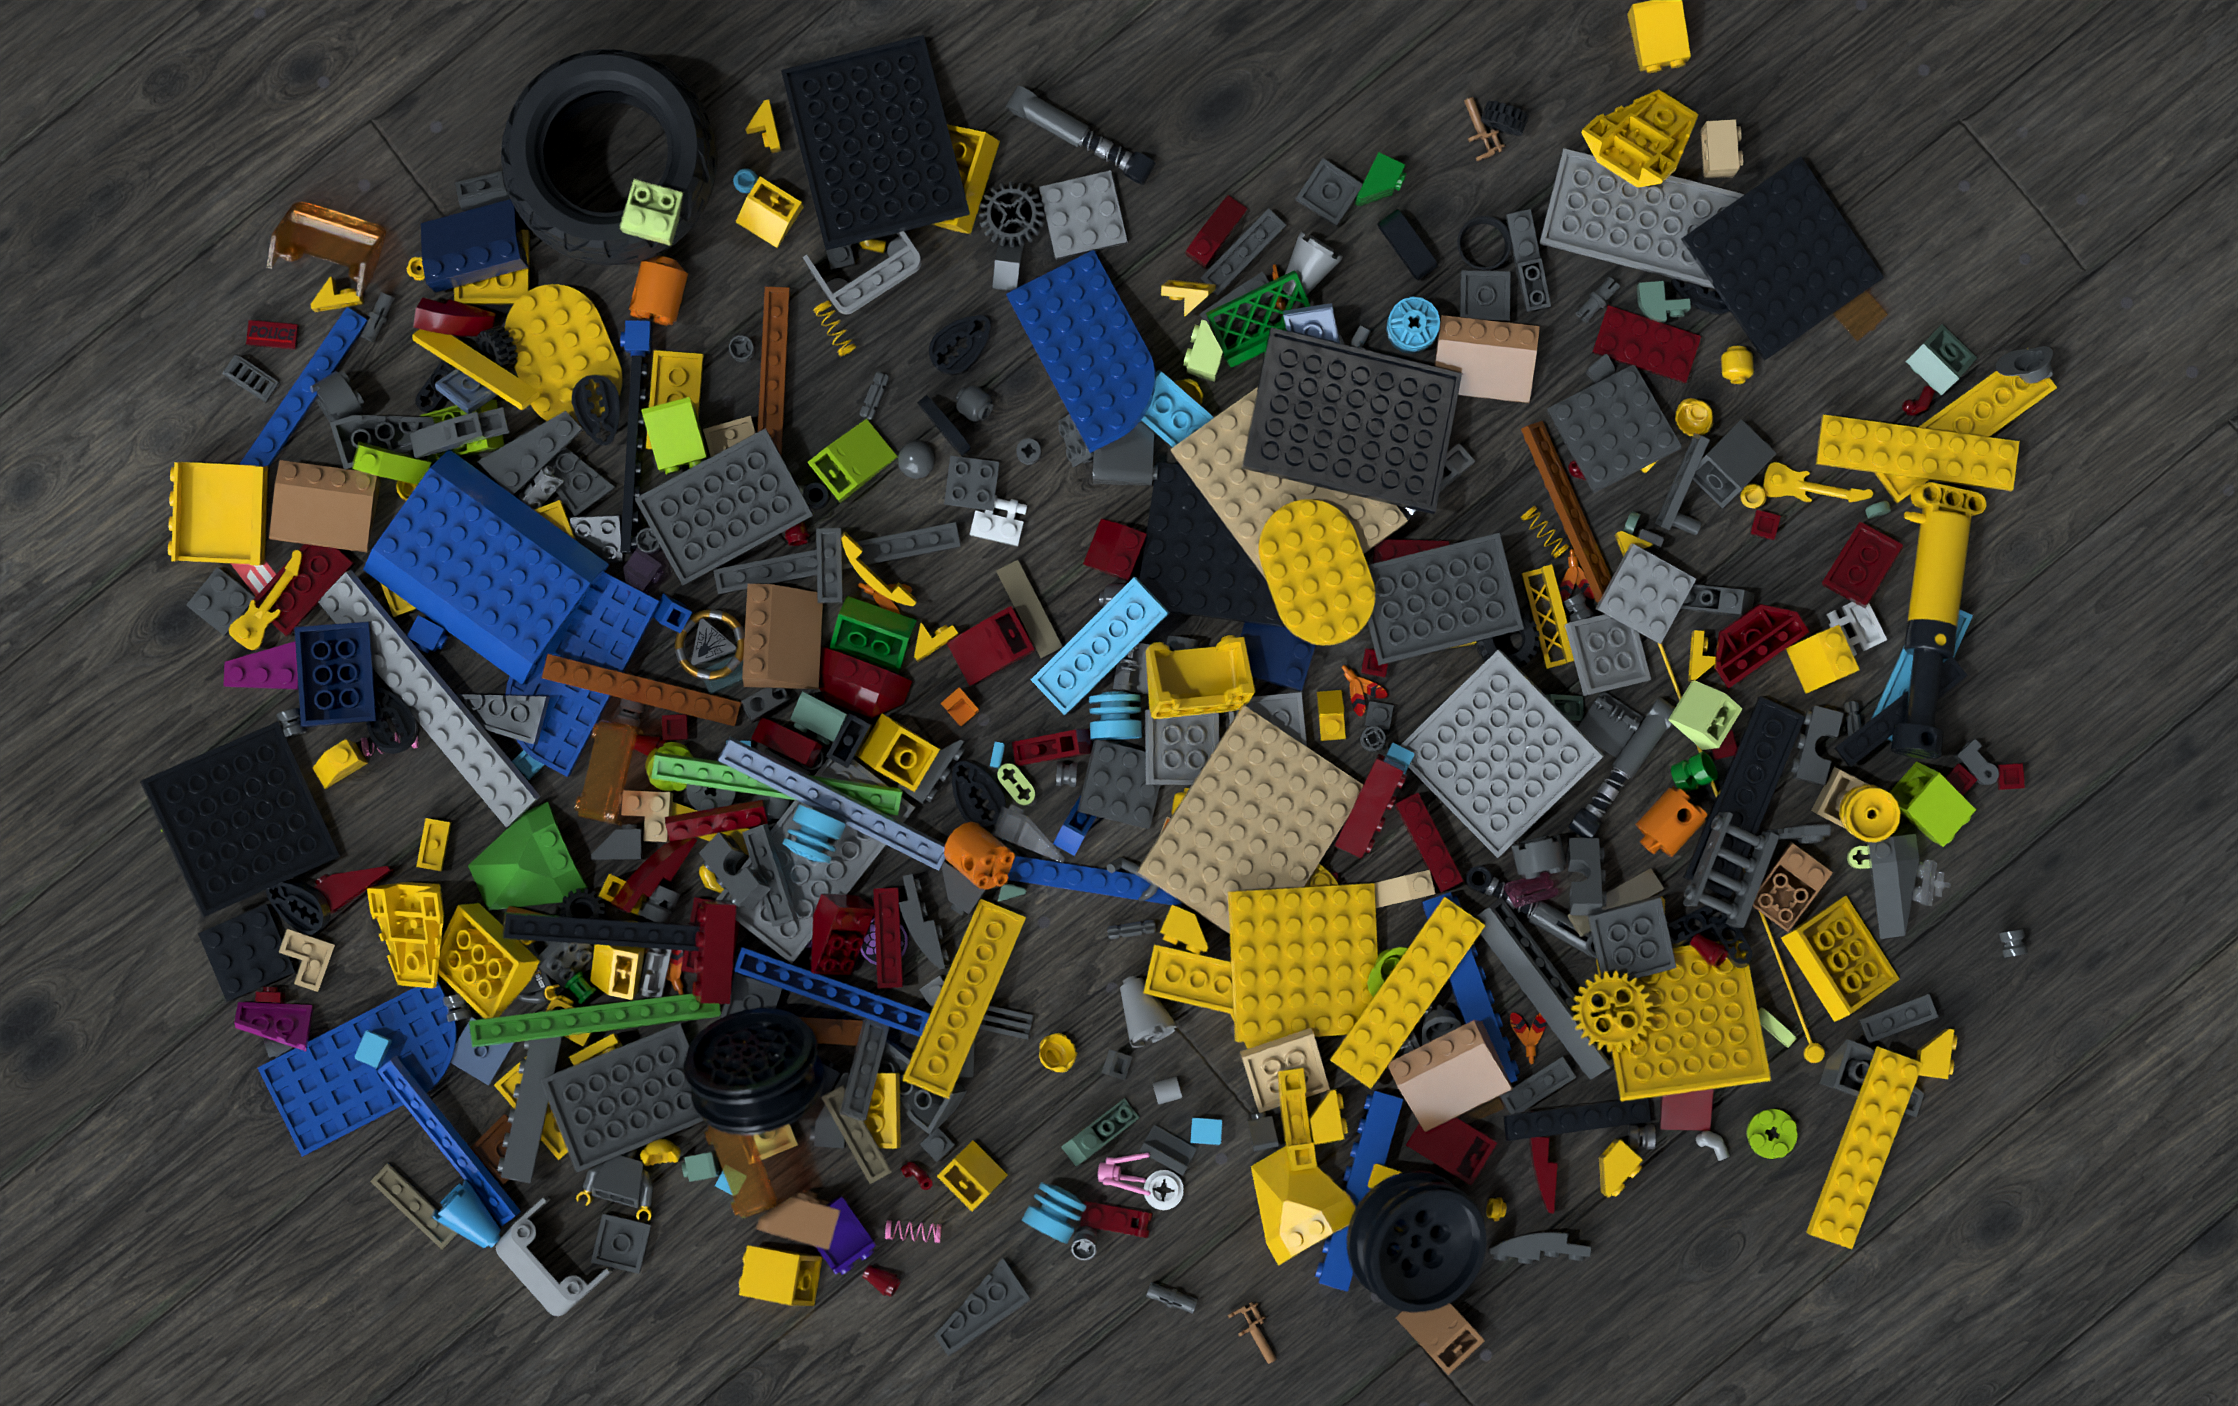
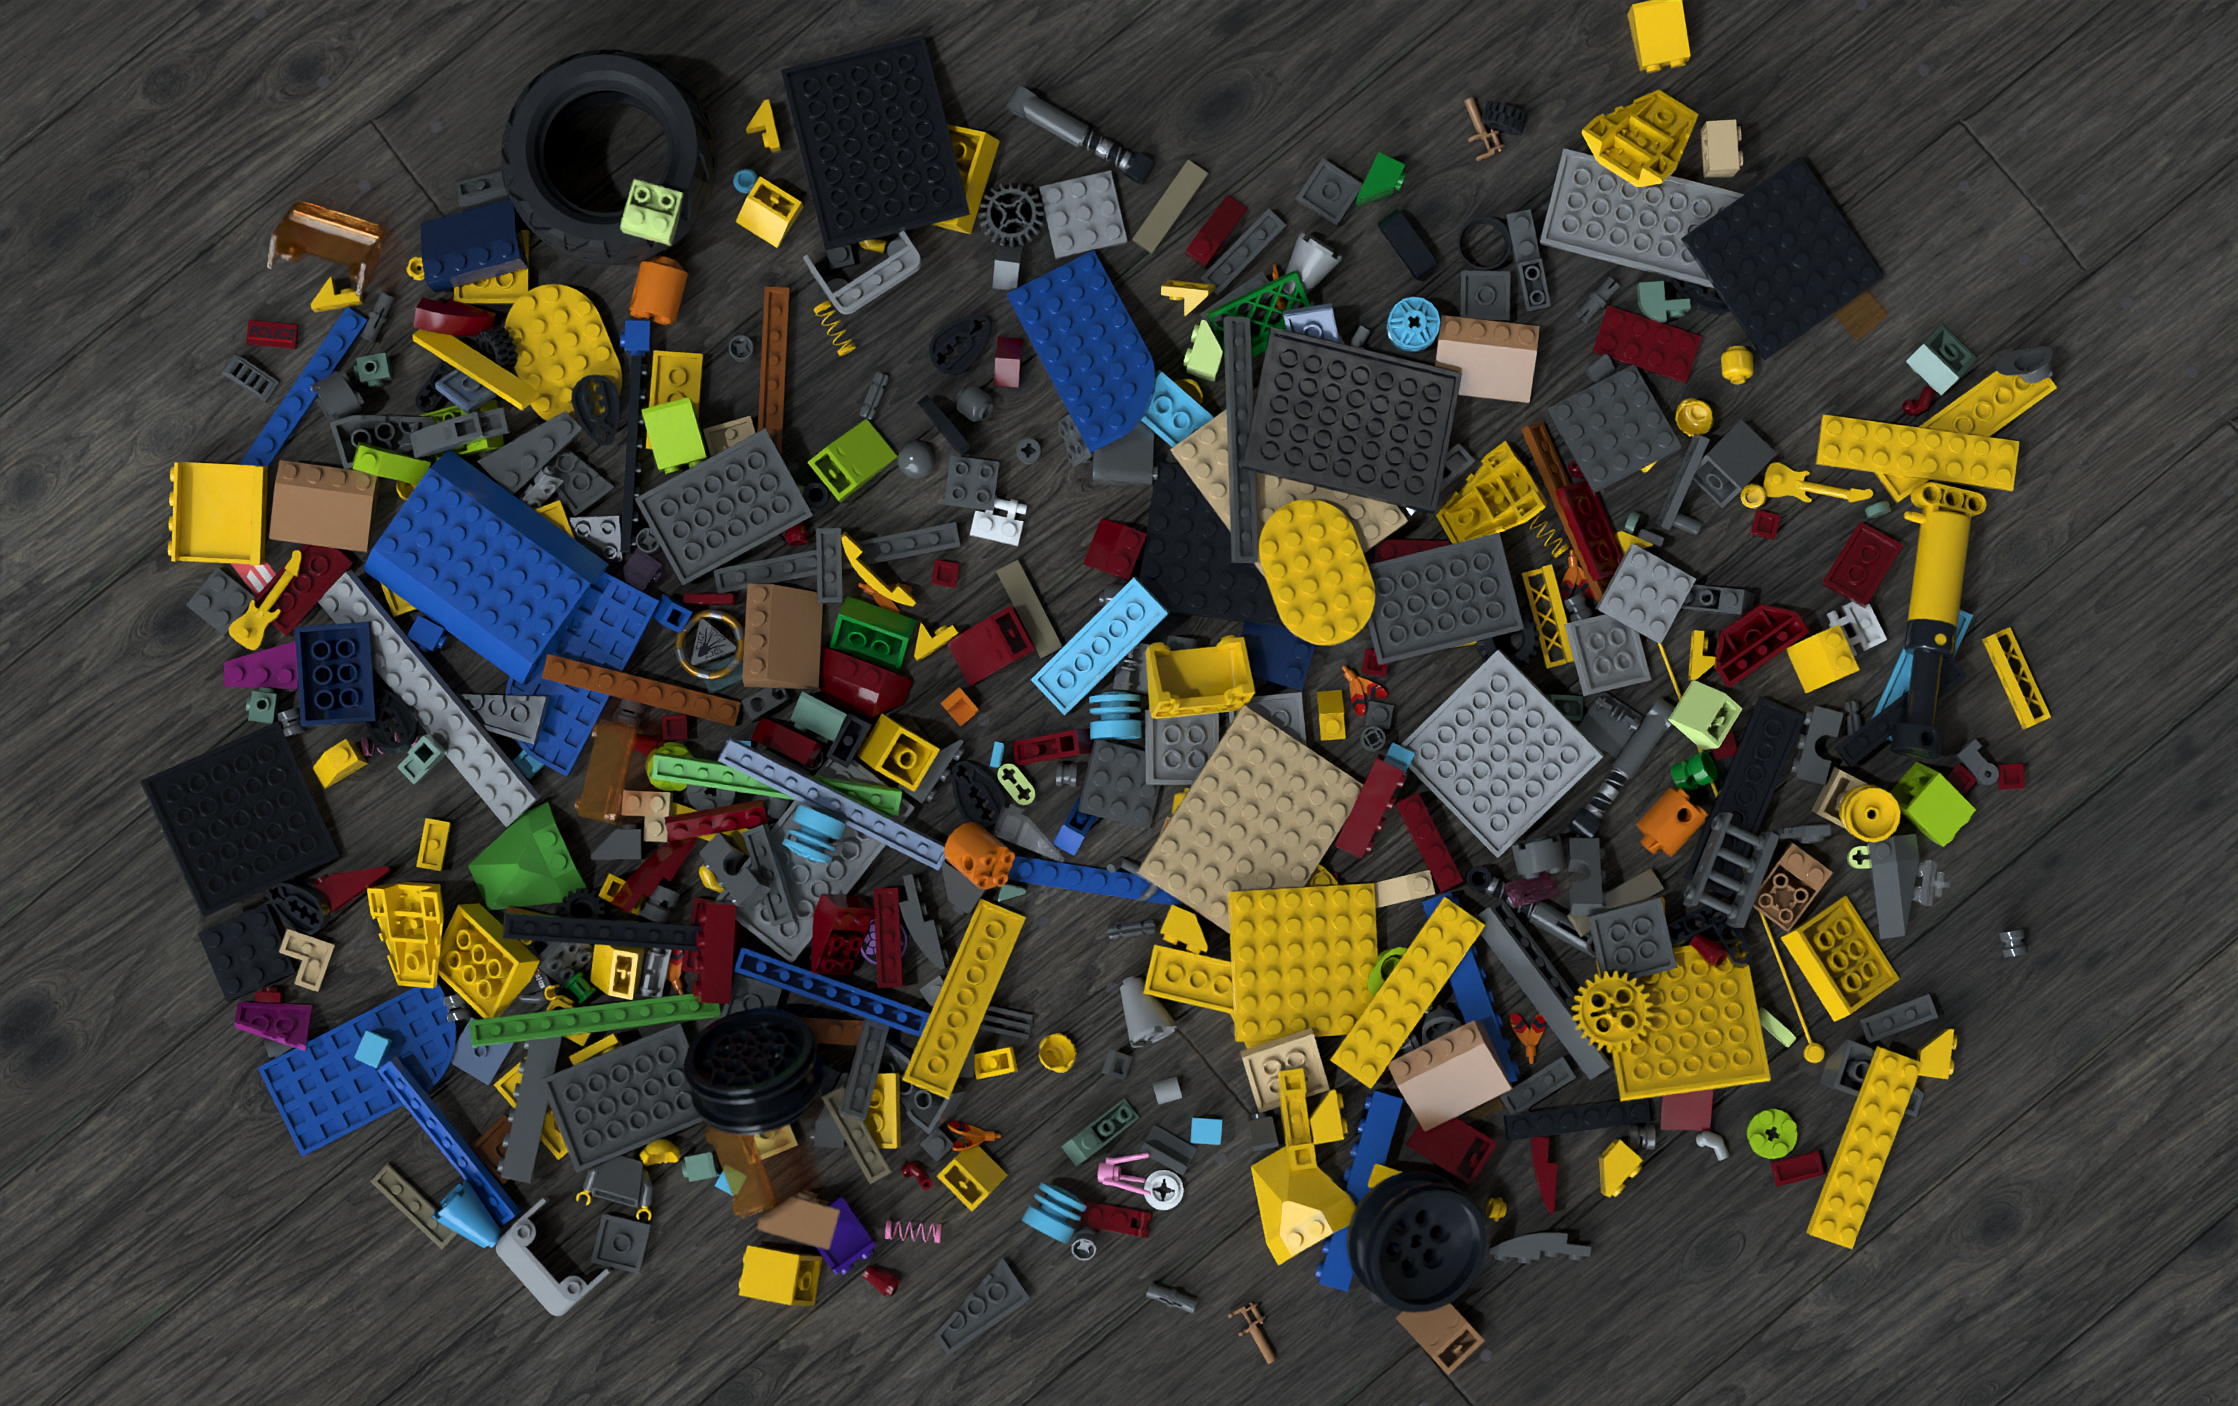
(263, 706): none -> sand green brick
(373, 369): none -> sand green brick
(422, 758): none -> sand green brick
(709, 599): none -> dark red tile
(945, 574): none -> dark red plate
(973, 1135): none -> orange piece
(994, 1063): none -> yellow slope
(1008, 362): none -> dark red slope
(1170, 206): none -> dark tan tile
(1239, 414): none -> dark grey plate
(1493, 498): none -> yellow wedge
(1590, 529): none -> dark red plate
(1797, 1168): none -> dark red tile
(2010, 680): none -> yellow fence

